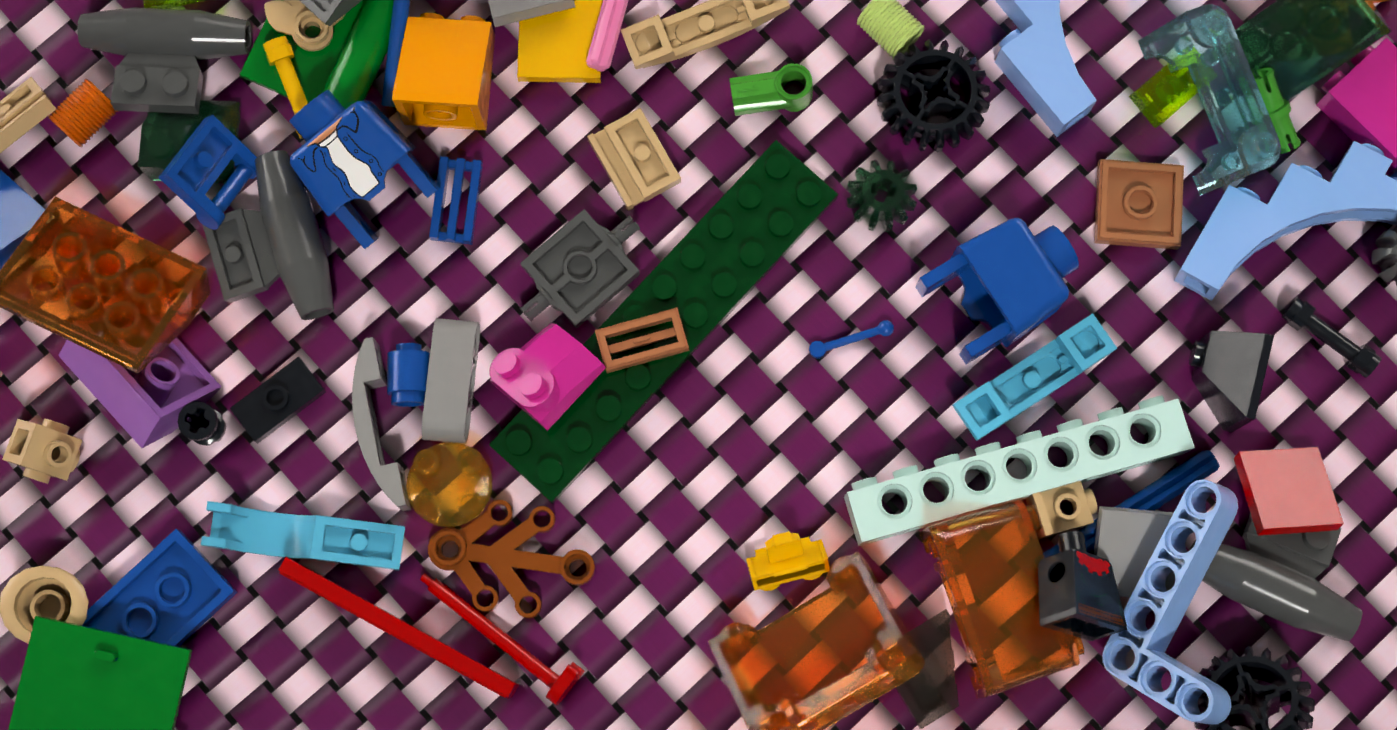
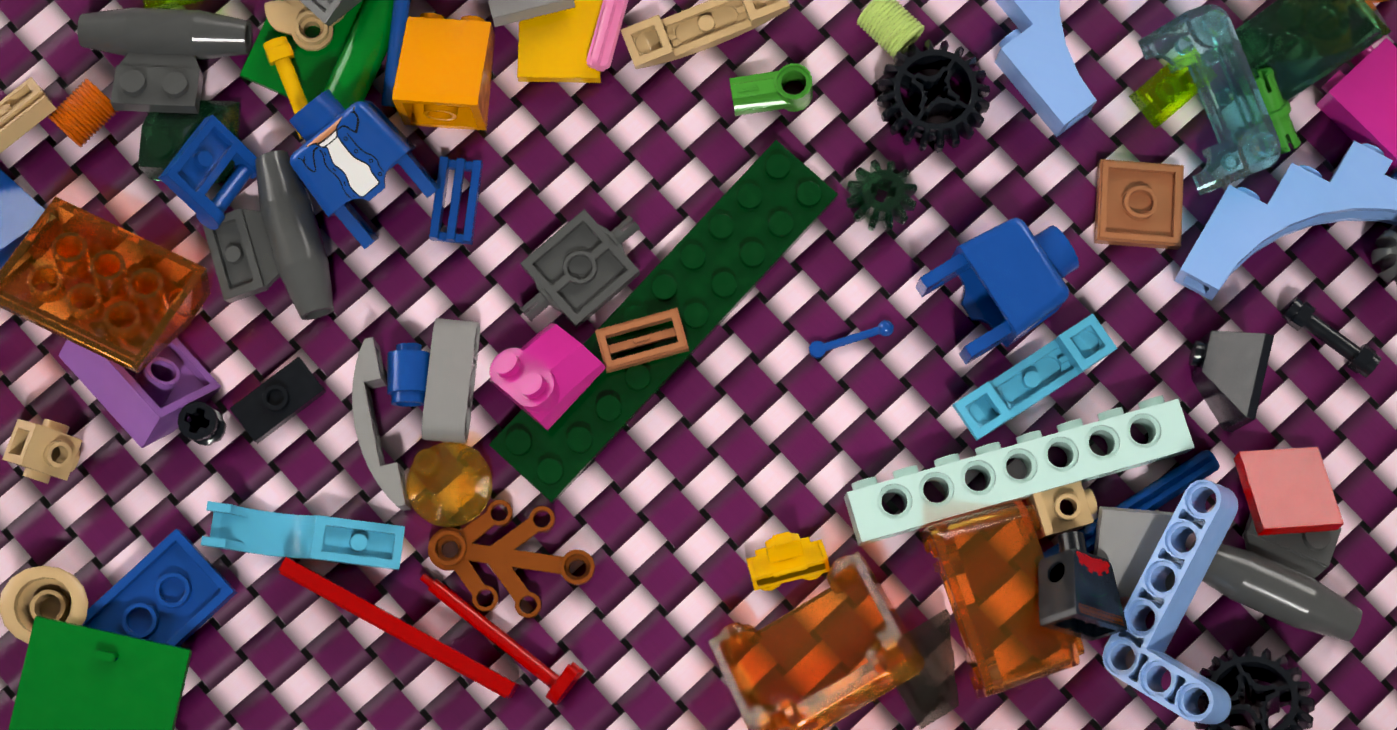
(634, 159): tan plate -> none

